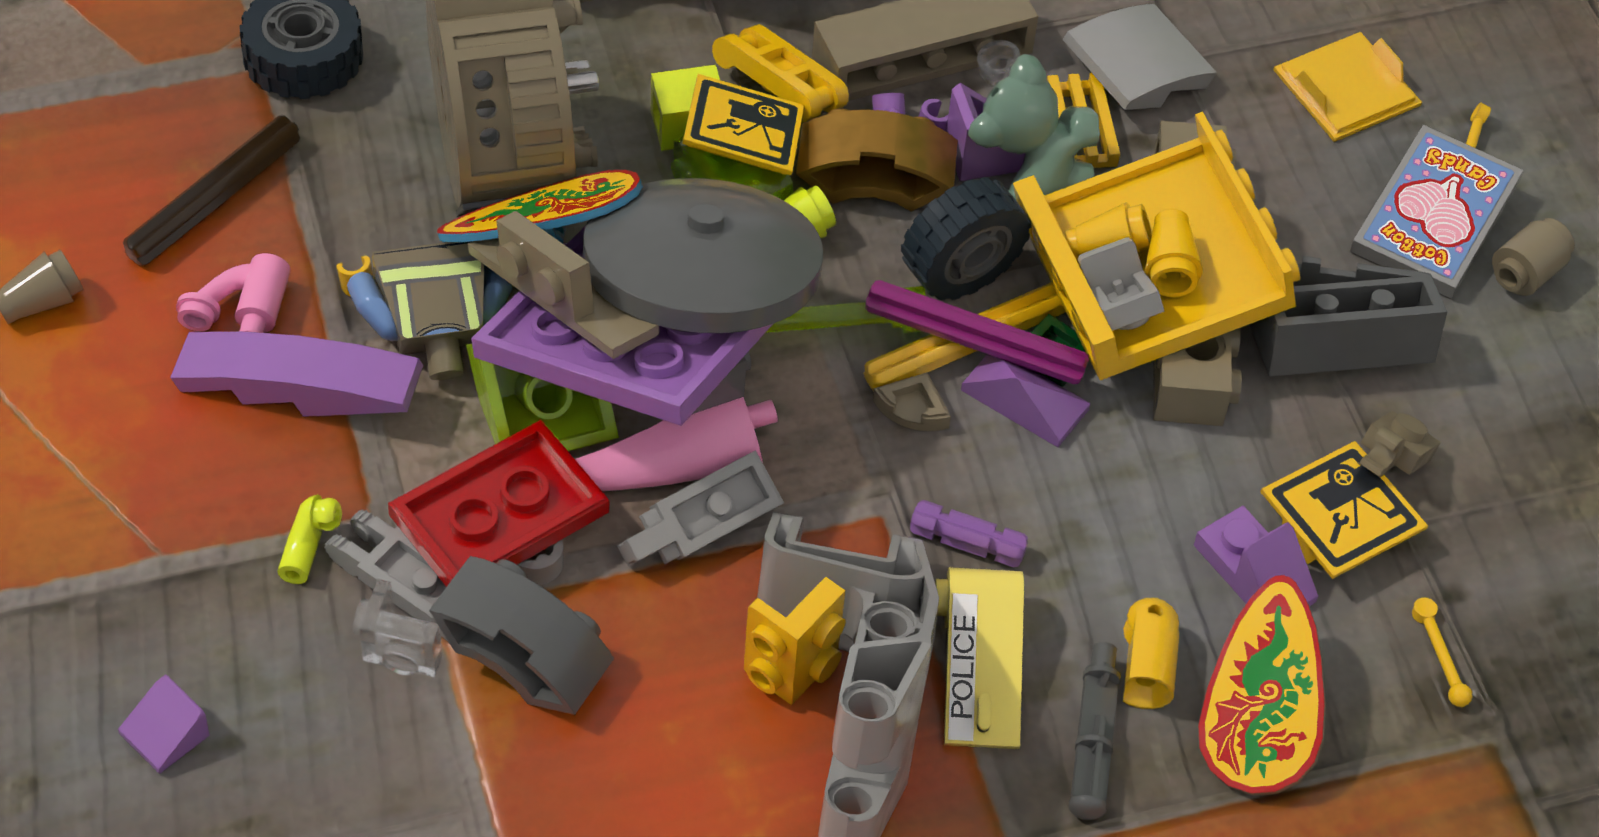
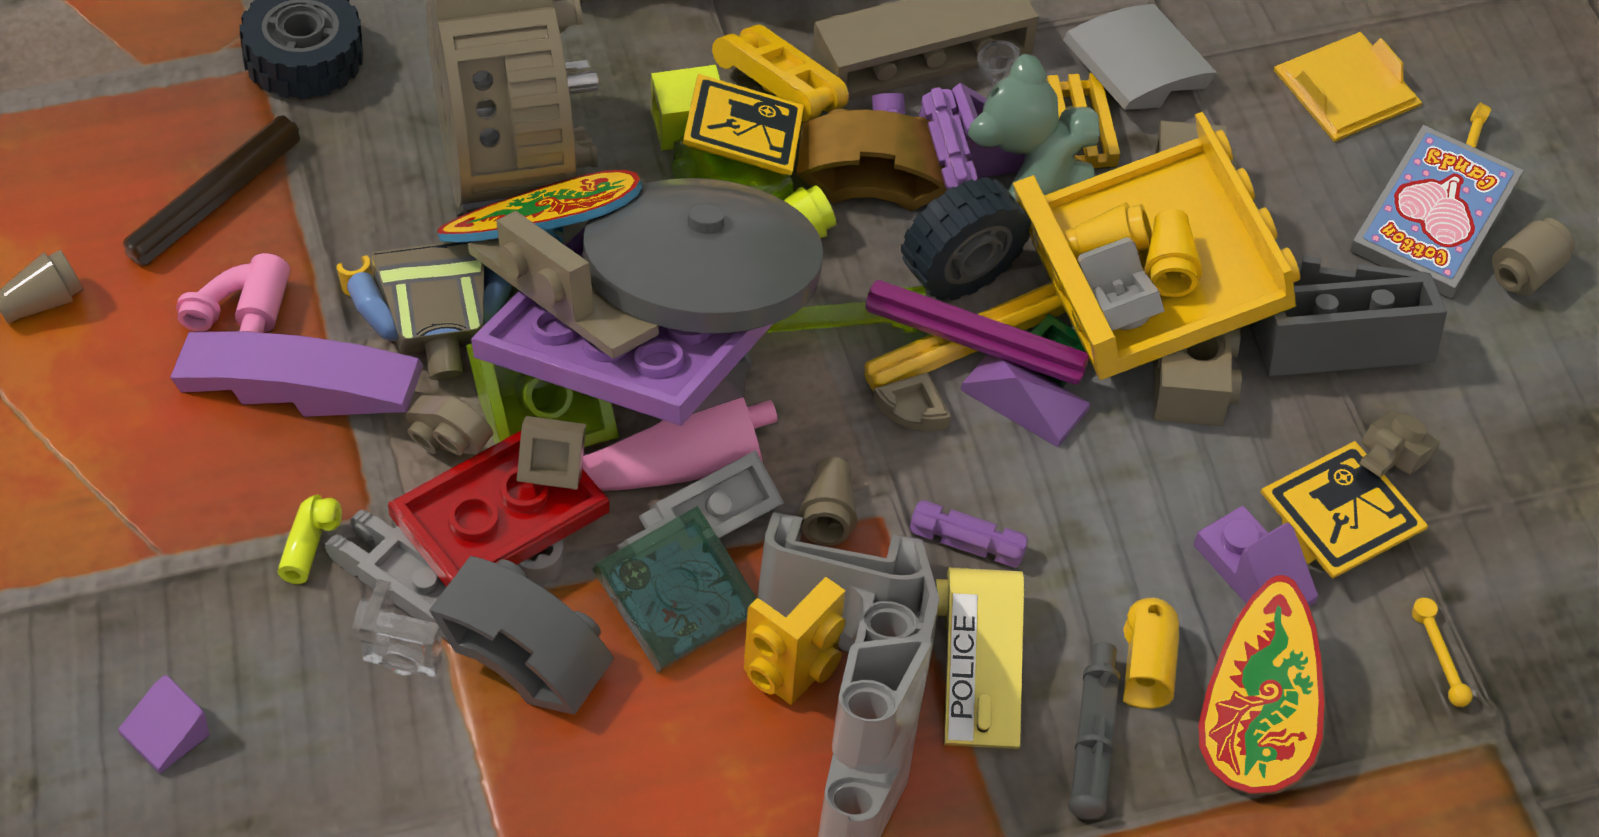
(447, 425): none -> dark tan plate
(551, 452): none -> dark tan tile
(676, 588): none -> clear green tile
(829, 504): none -> dark tan cone
(948, 137): none -> medium lavender axle

